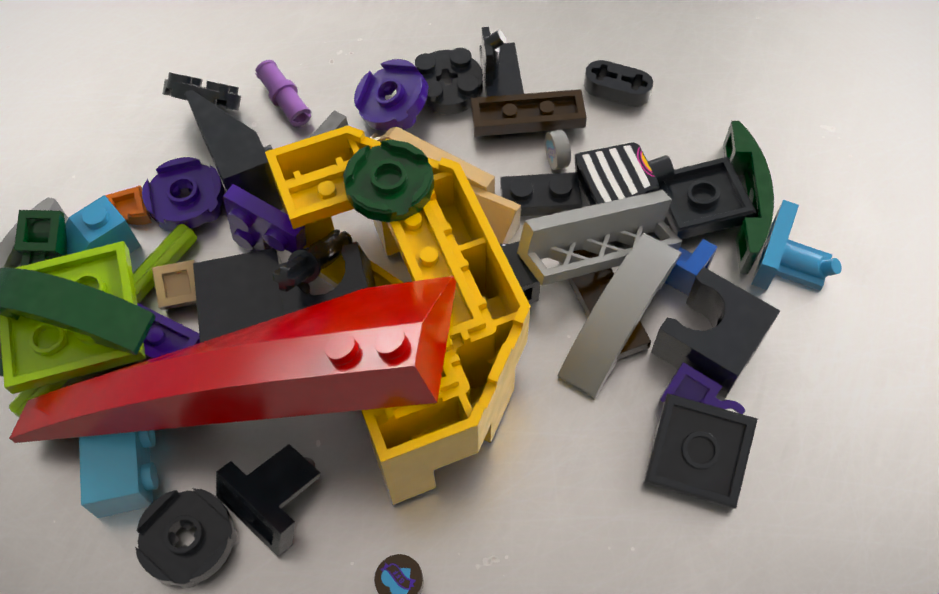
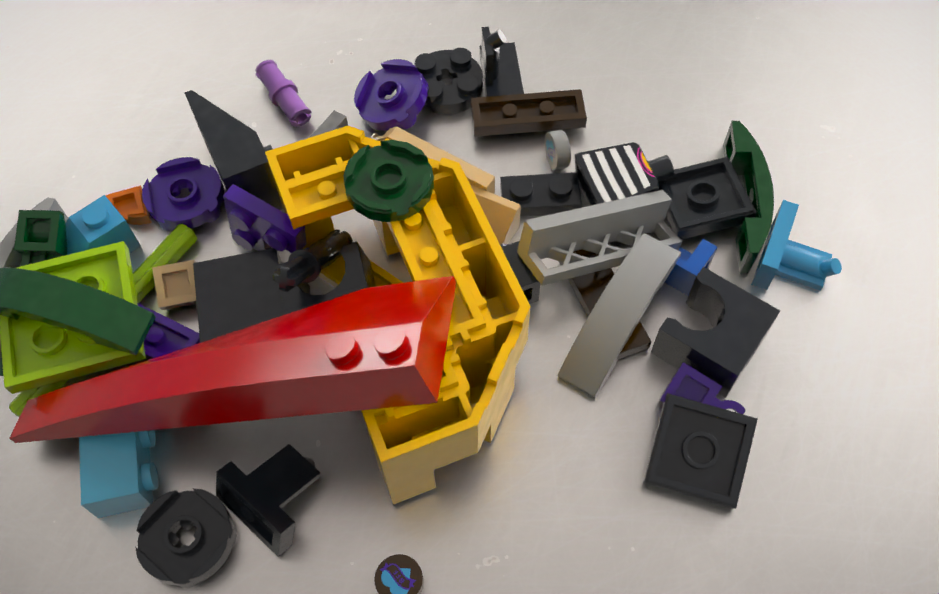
(216, 93): black plate -> none
(618, 83): black beam -> none

